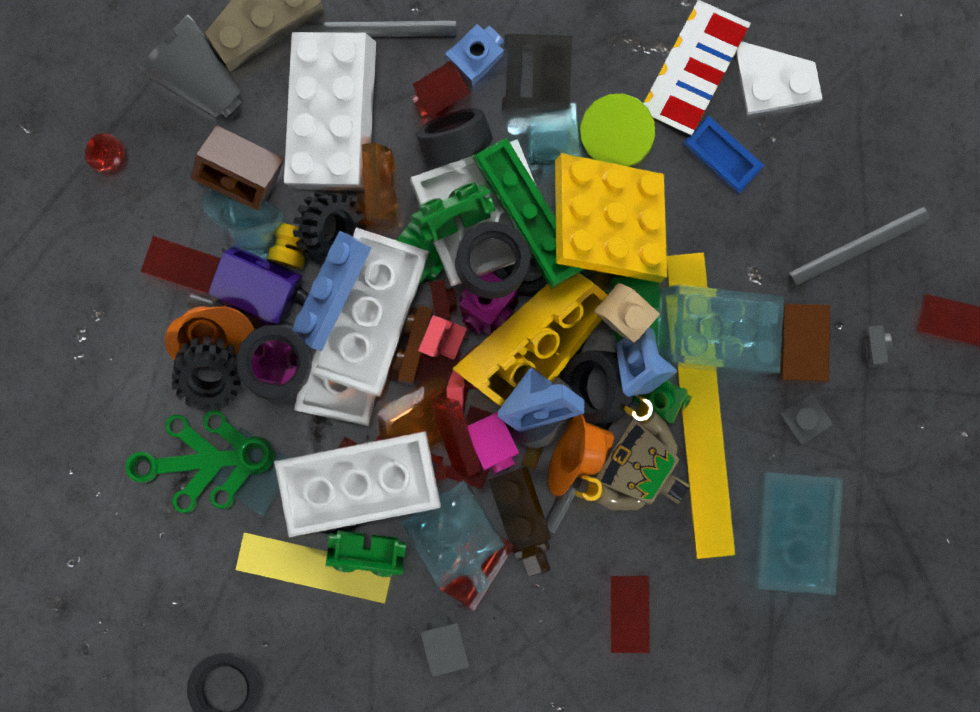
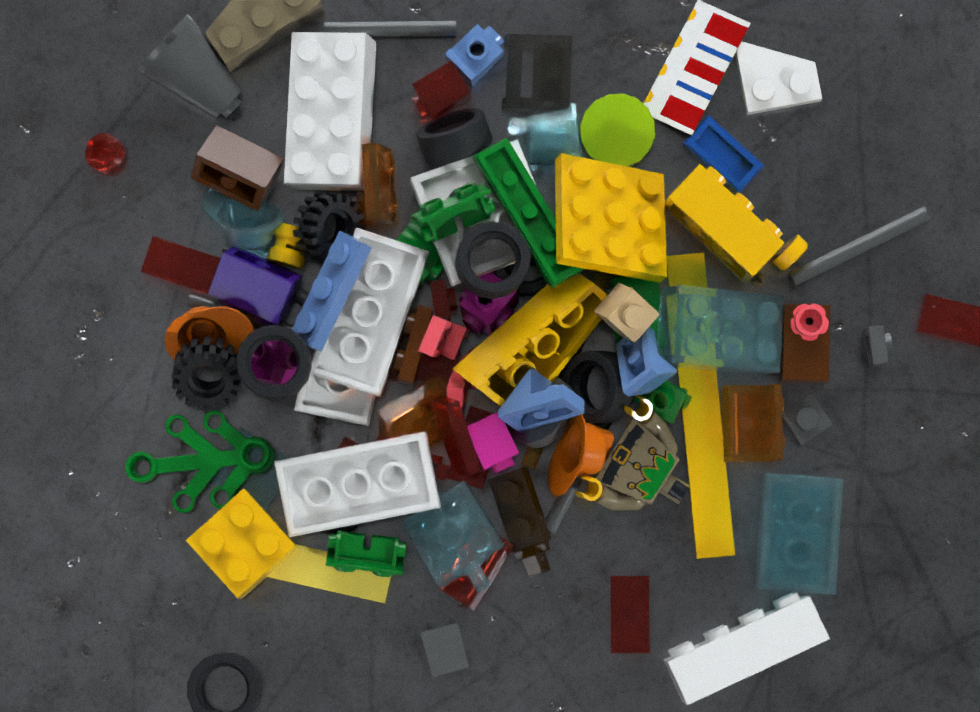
(242, 544): none -> yellow brick
(724, 222): none -> yellow brick
(746, 648): none -> white brick
(753, 423): none -> clear orange bracket
(790, 252): none -> yellow tile
(812, 311): none -> coral plate

